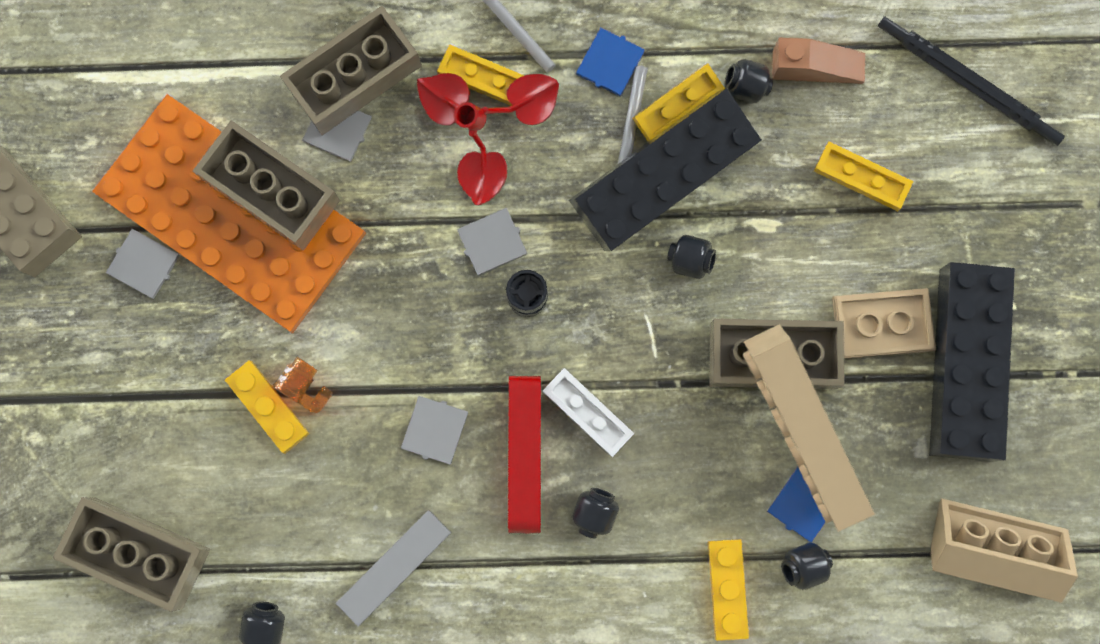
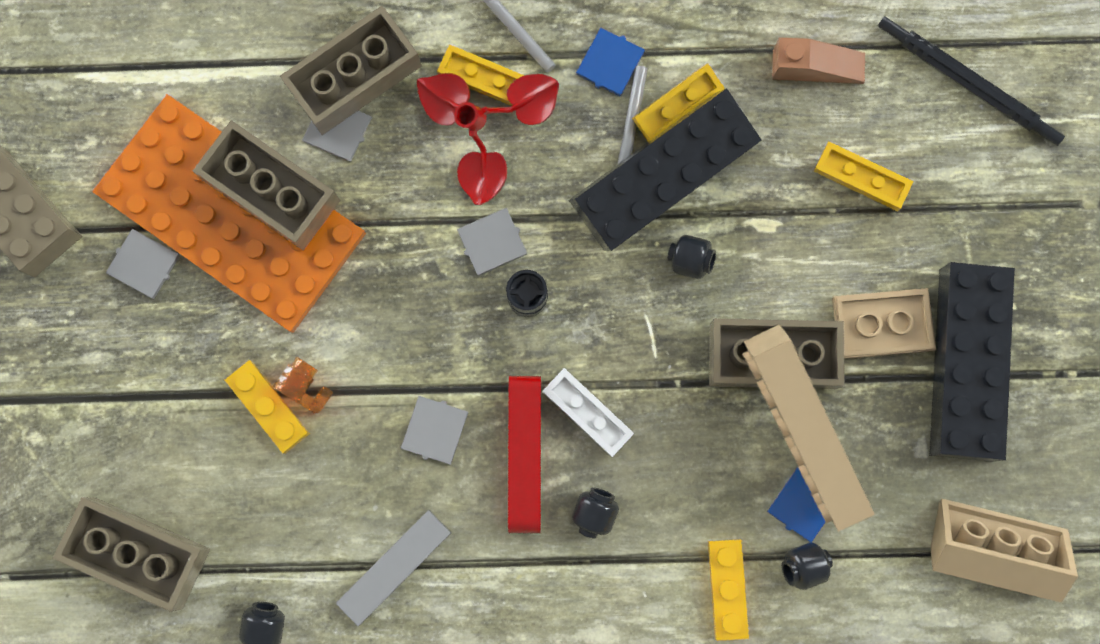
(748, 81): black head -> none

